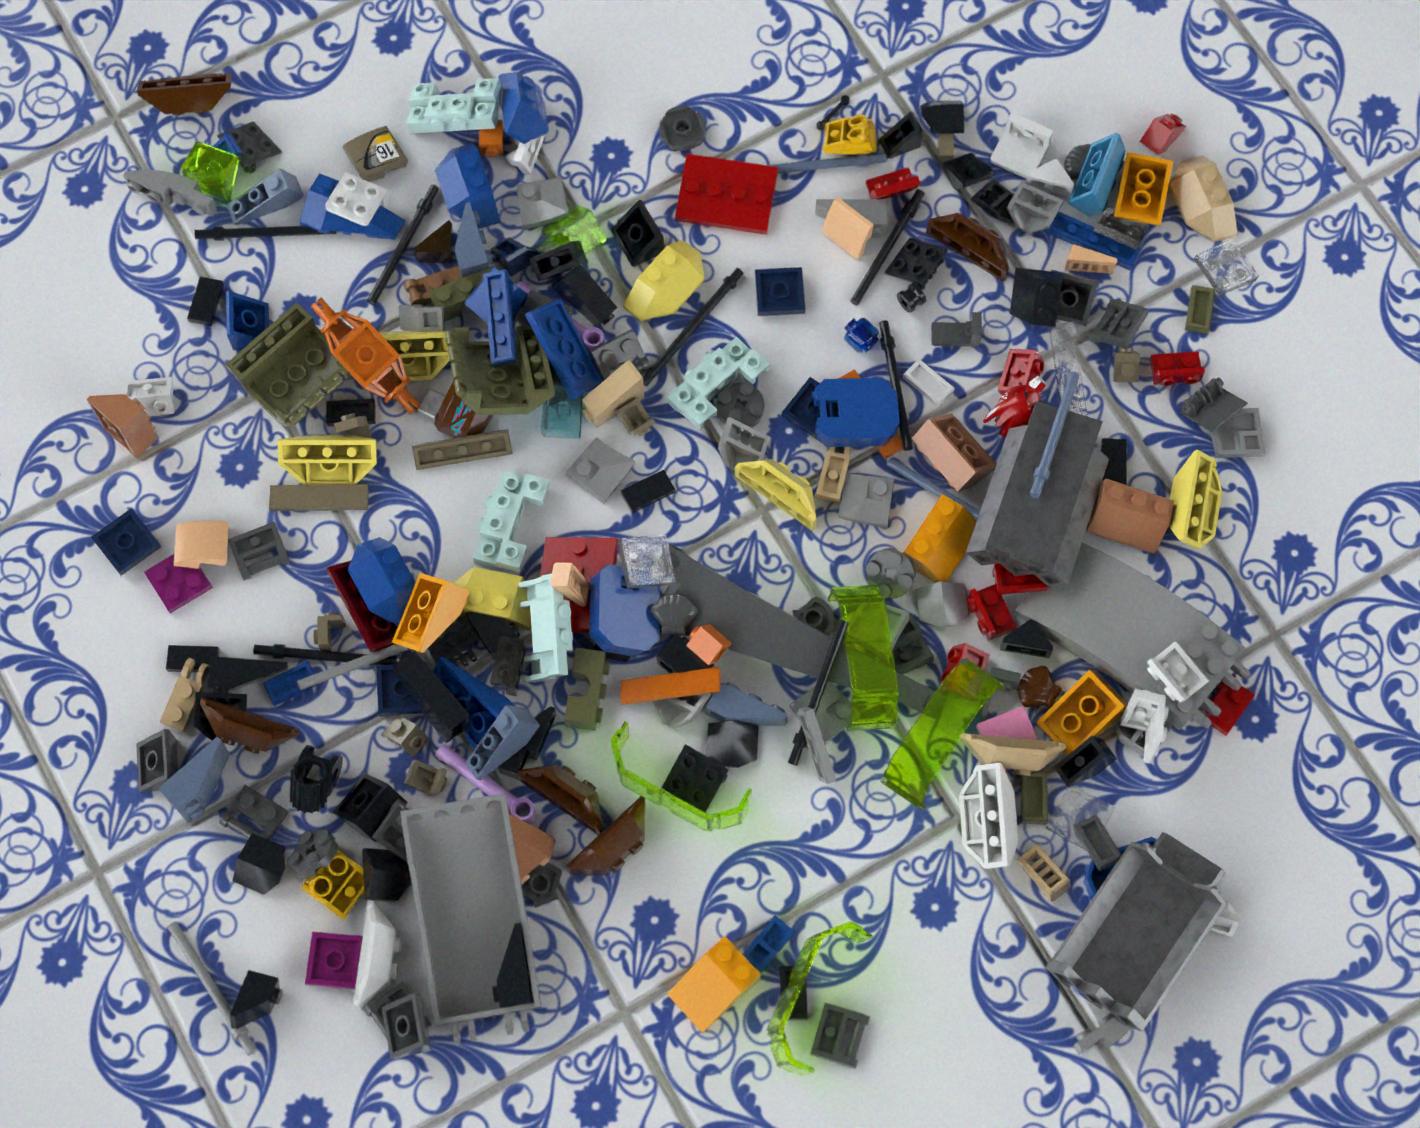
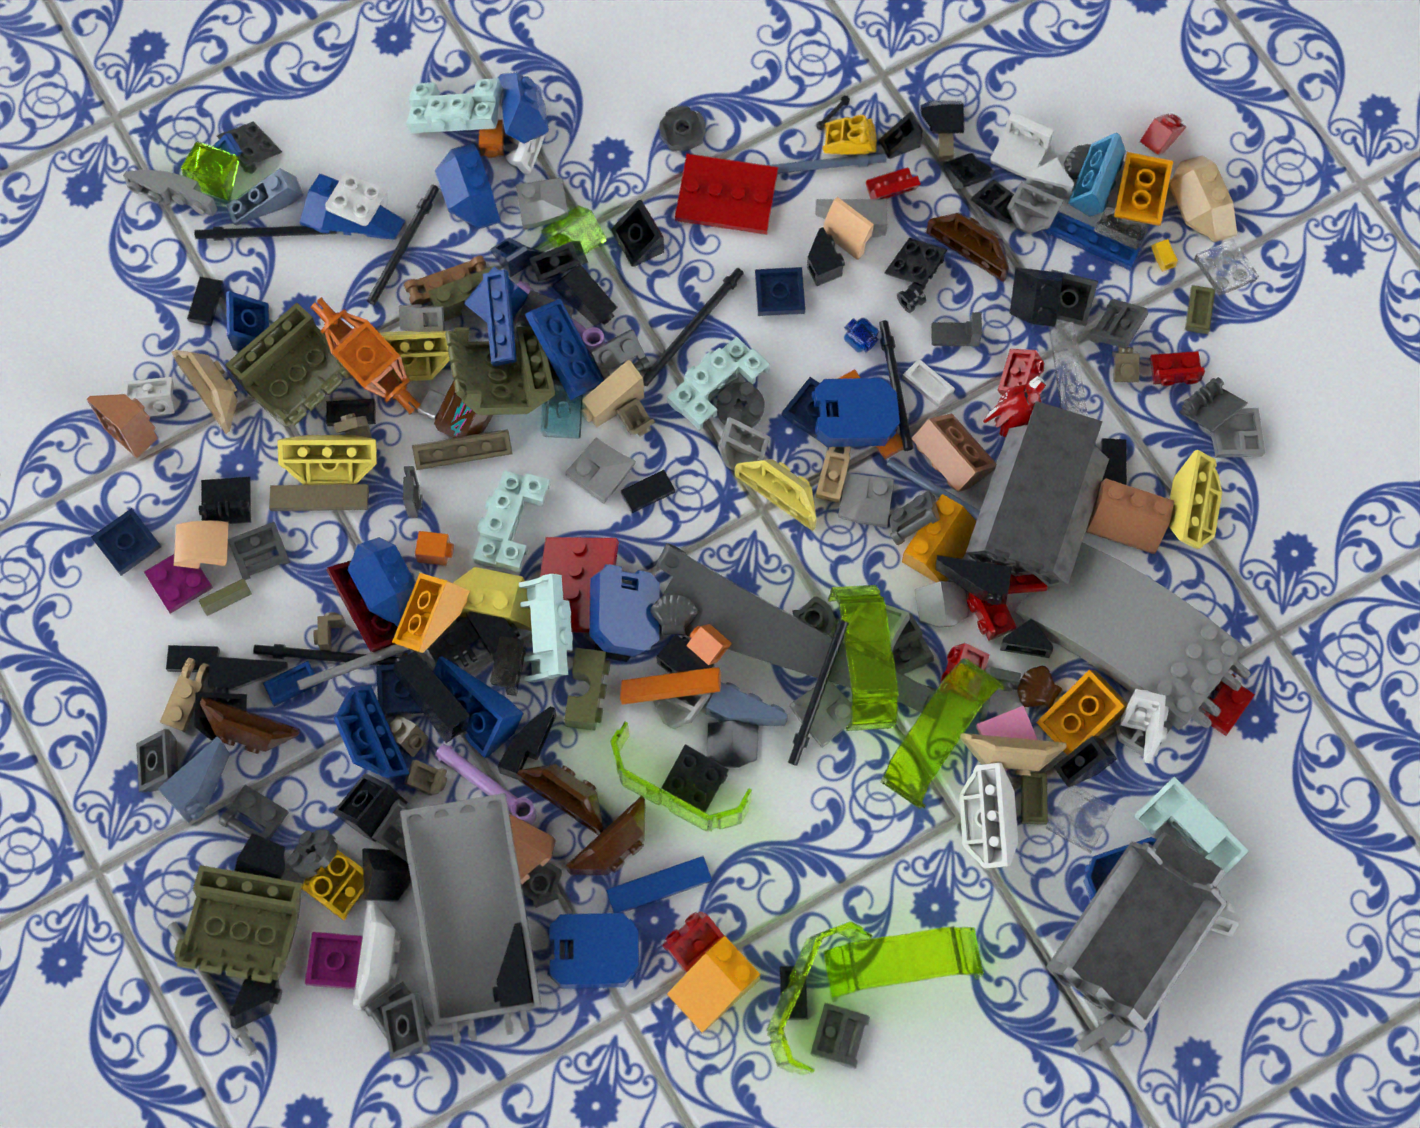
(185, 93): reddish brown wedge -> none
(210, 385): none -> tan wedge
(225, 597): none -> olive tile
(226, 500): none -> black hinge
(240, 924): none -> olive slope
(309, 794): black piece -> none
(368, 734): none -> blue wedge
(375, 154): dark tan slope -> none
(411, 492): none -> dark grey plate
(433, 548): none -> orange brick
(437, 246): dark brown slope -> none
(469, 244): sand blue slope -> none
(503, 739): sand blue slope -> none
(570, 583): light nougat slope -> none
(602, 950): none -> blue piece
(646, 561): clear plate -> none
(659, 885): none -> blue tile
(666, 282): light yellow wedge -> none
(692, 940): none -> red bracket
(768, 943): blue slope -> none
(816, 744): light grey tile -> none
(823, 260): none -> black slope
(896, 561): dark grey plate -> none
(902, 959): none -> clear neon green windscreen
(908, 211): black bar -> none
(913, 517): none -> dark grey plate
(981, 579): none -> black slope
(1042, 472): sand blue bar -> none
(1059, 888): tan slope -> none
(1089, 261): light nougat slope -> none
(1097, 842): dark grey tile -> none
(1164, 255): none -> yellow piece
(1177, 672): white bracket -> none
(1194, 823): none -> light aqua bracket

